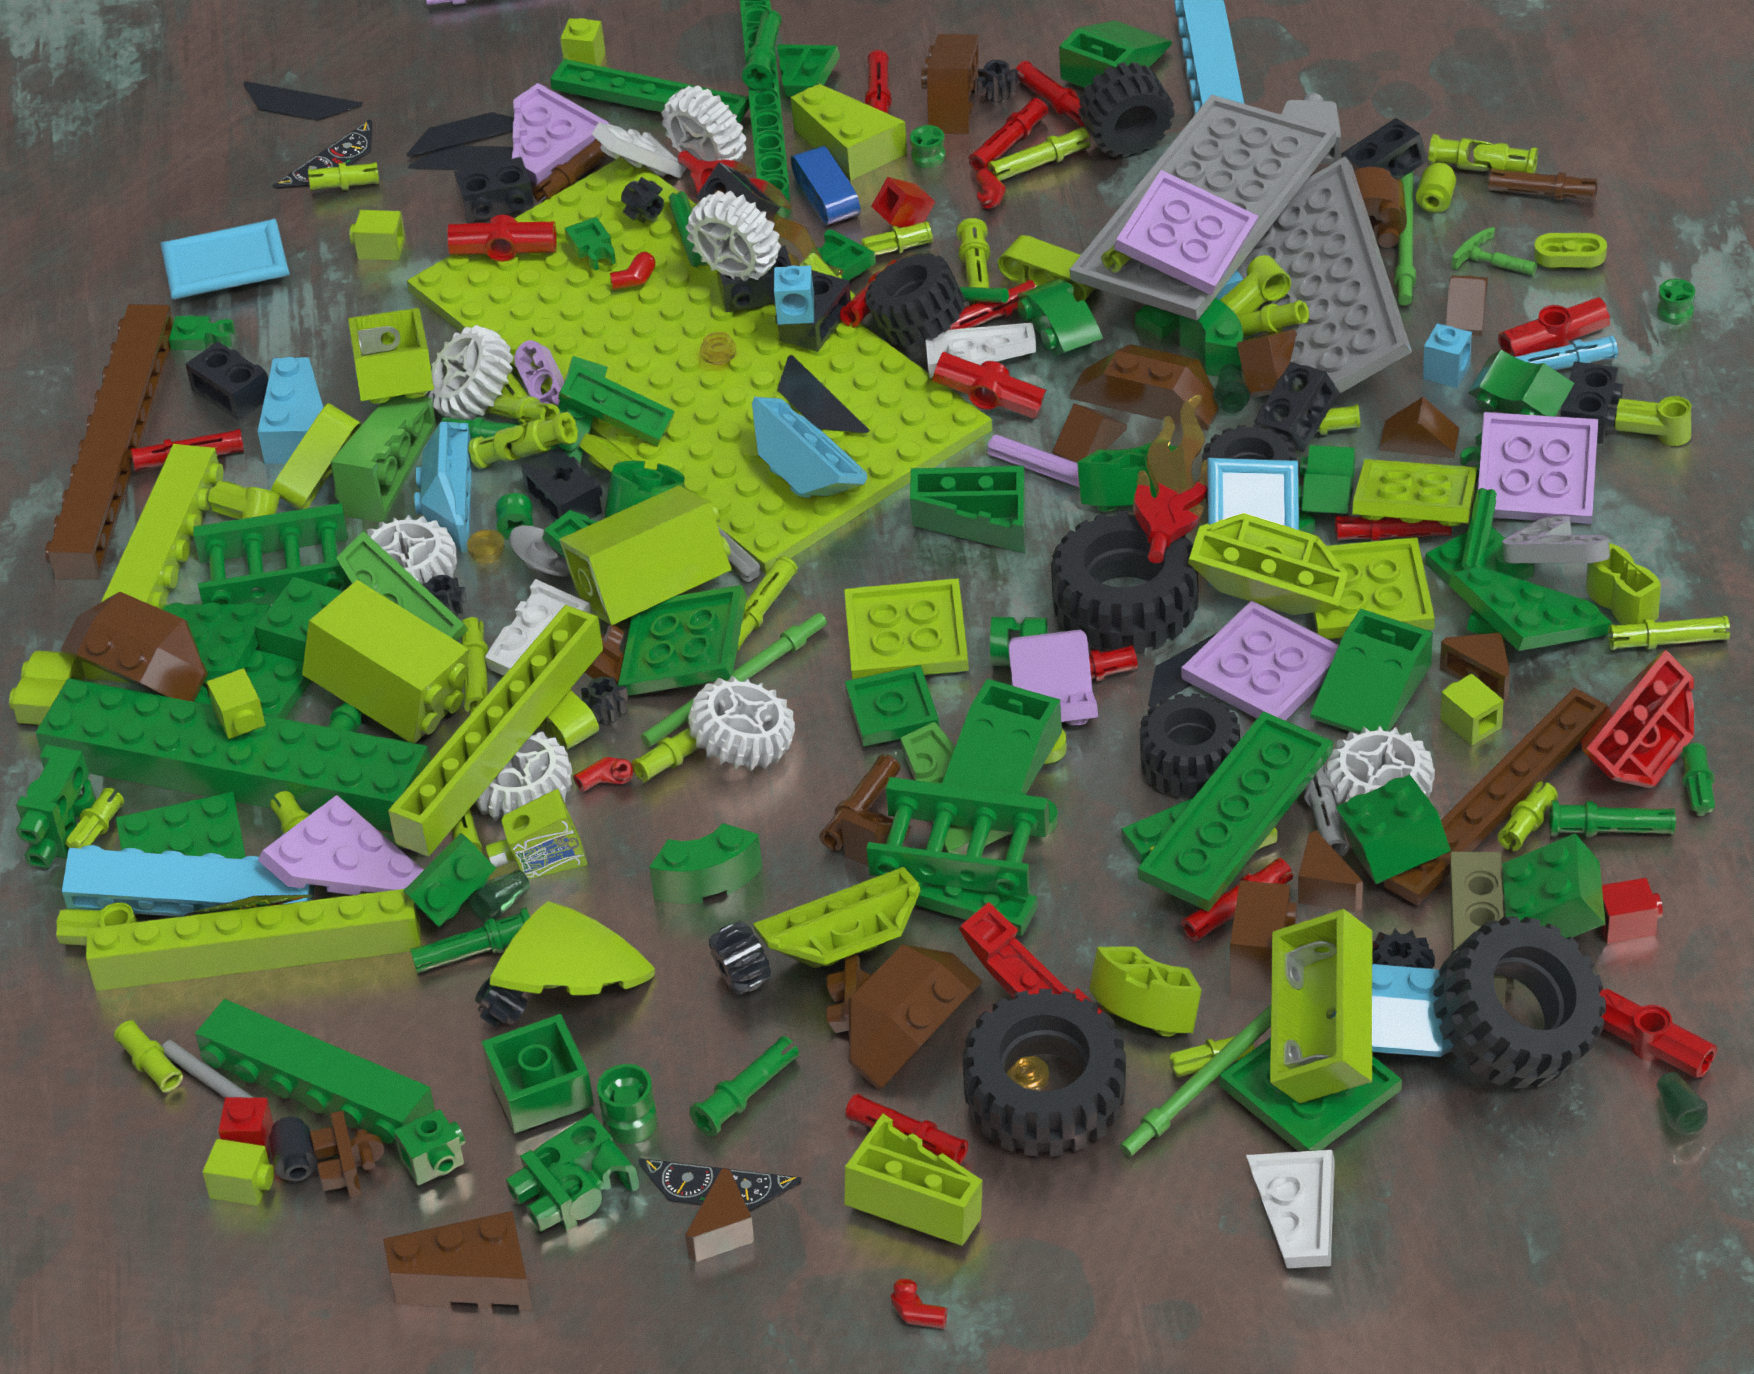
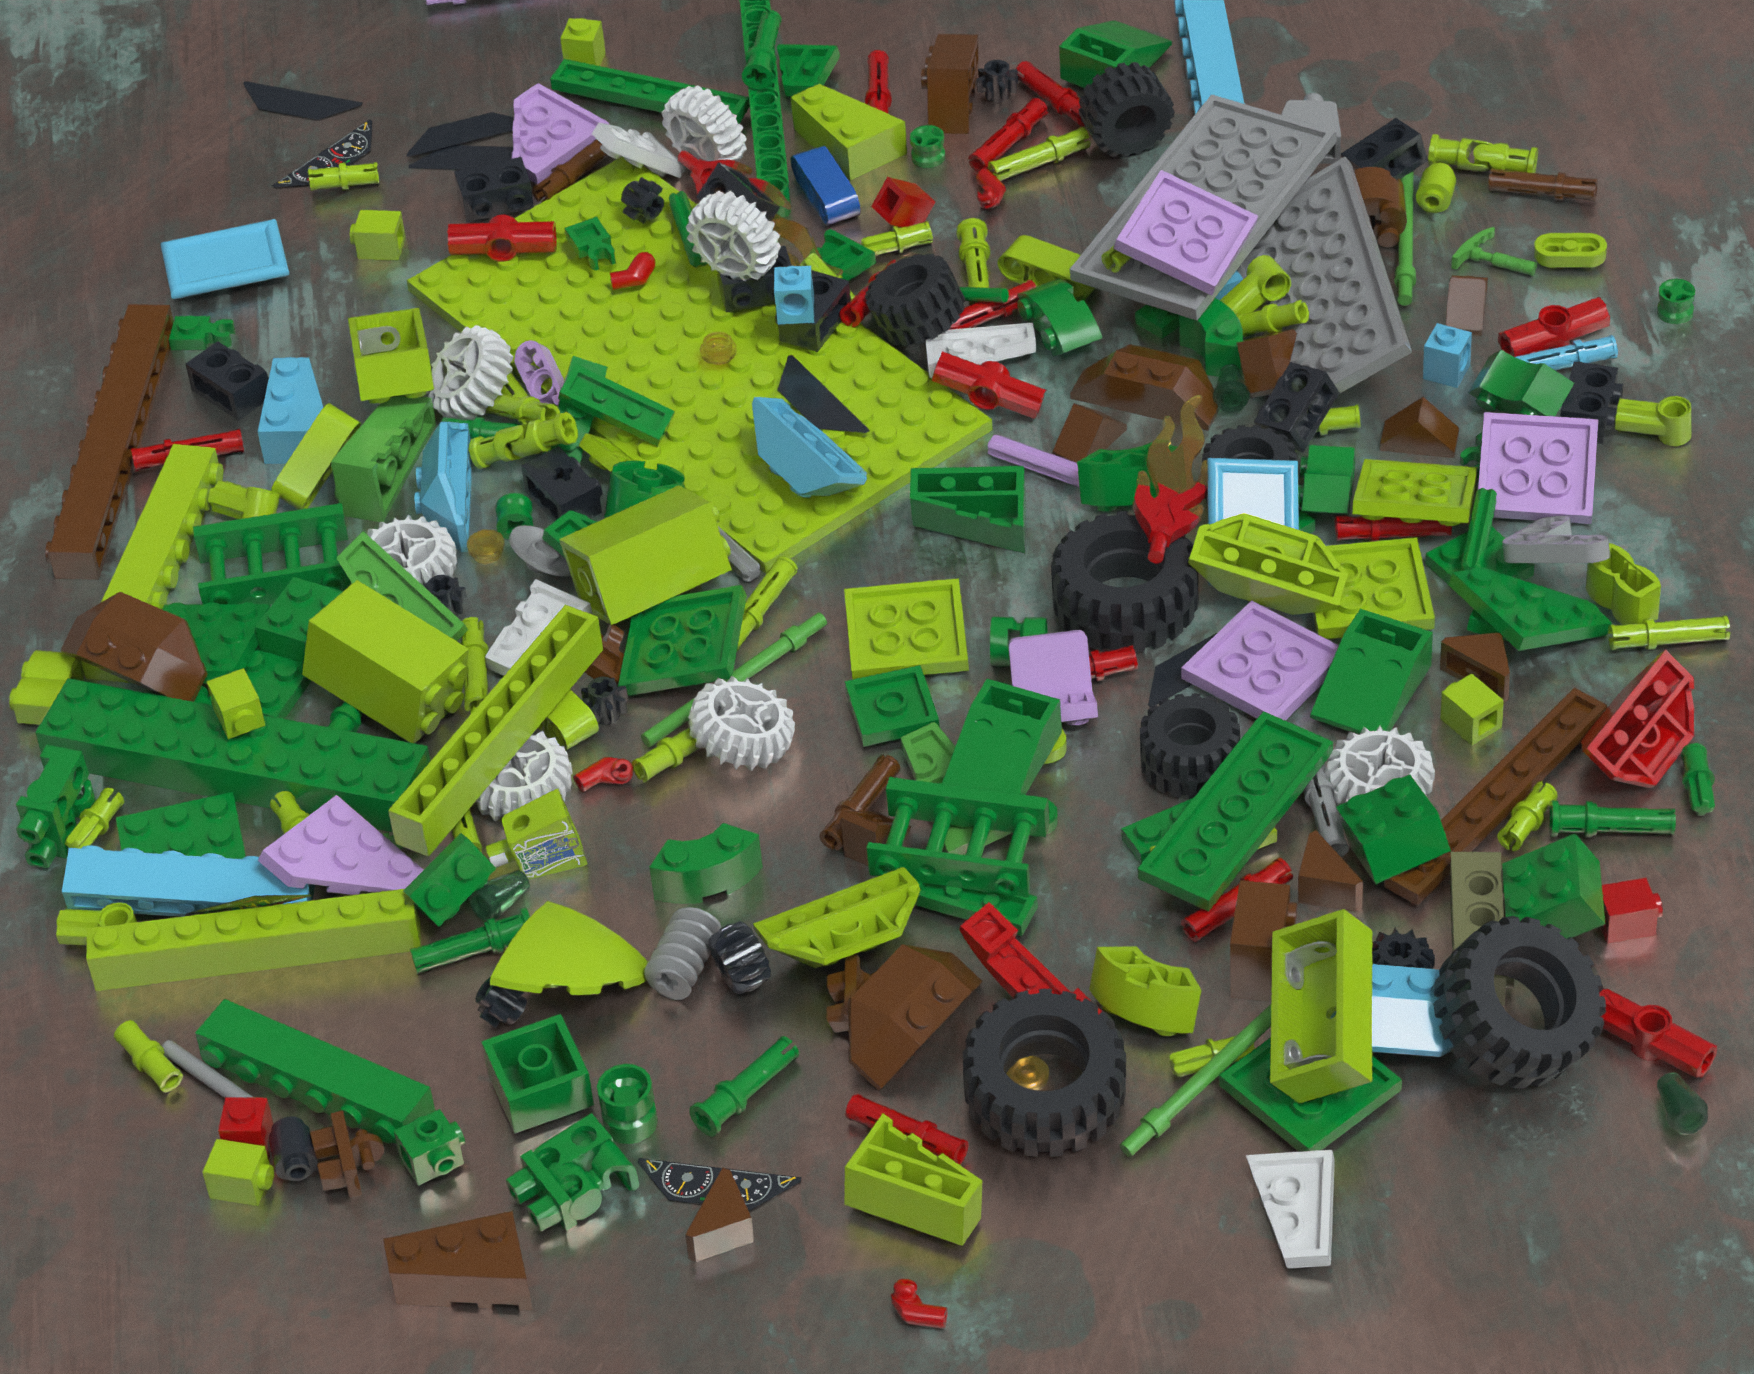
(681, 952): none -> light grey piece

